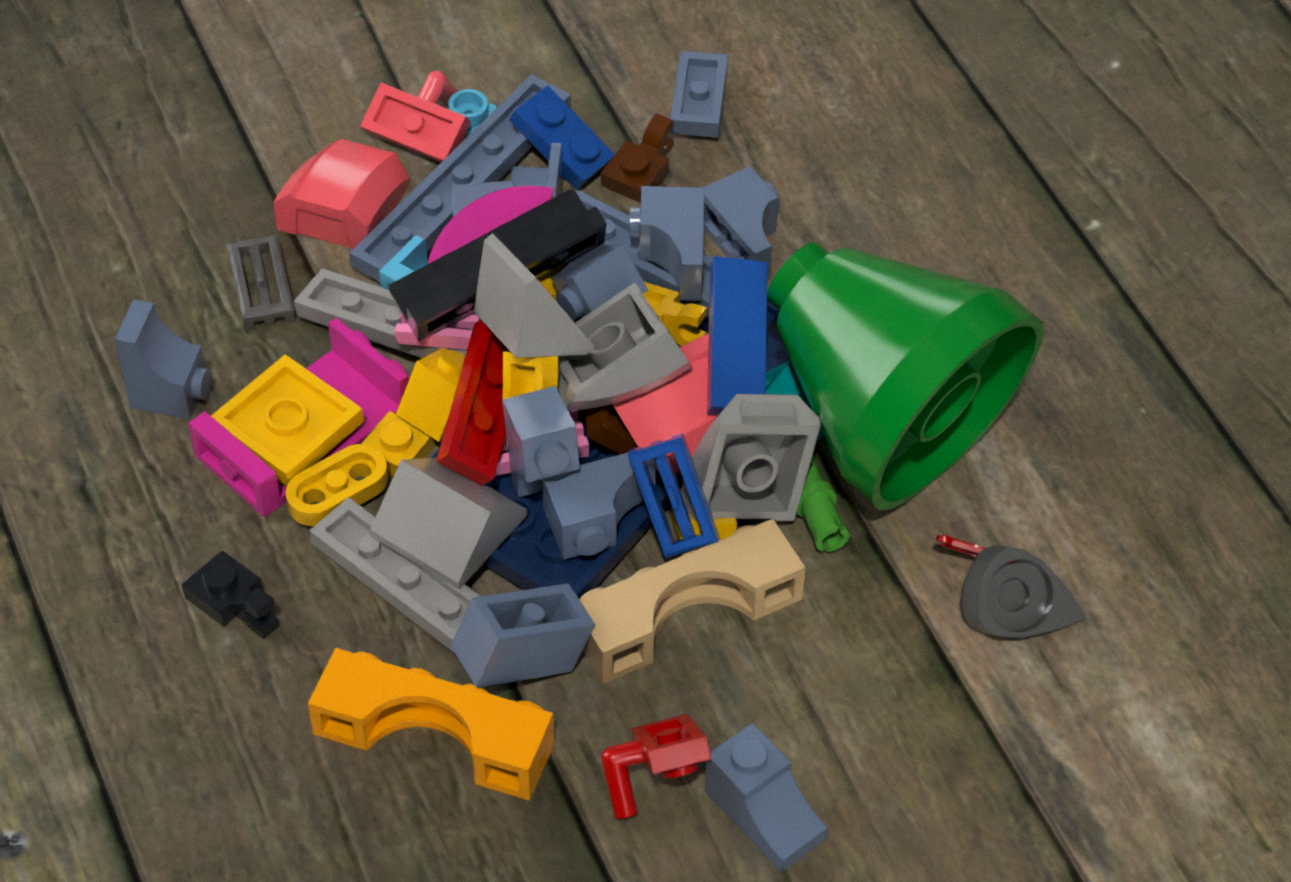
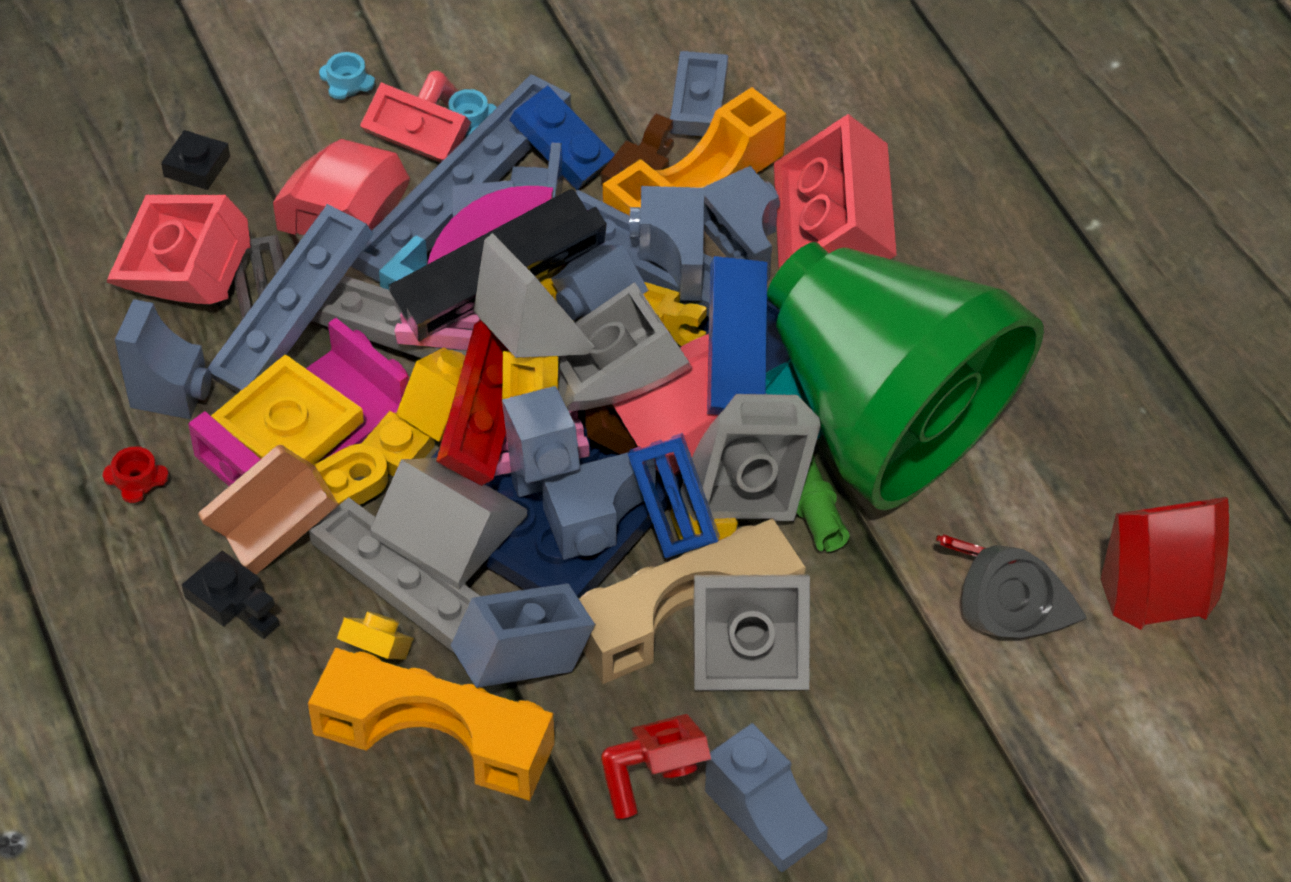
(133, 462): none -> red plate
(183, 248): none -> coral slope
(195, 160): none -> black plate
(269, 507): none -> nougat panel
(291, 298): none -> sand blue plate
(346, 75): none -> medium azure plate
(376, 635): none -> yellow plate
(740, 136): none -> light orange arch
(751, 632): none -> light grey slope
(836, 193): none -> coral slope
(1167, 562): none -> red slope

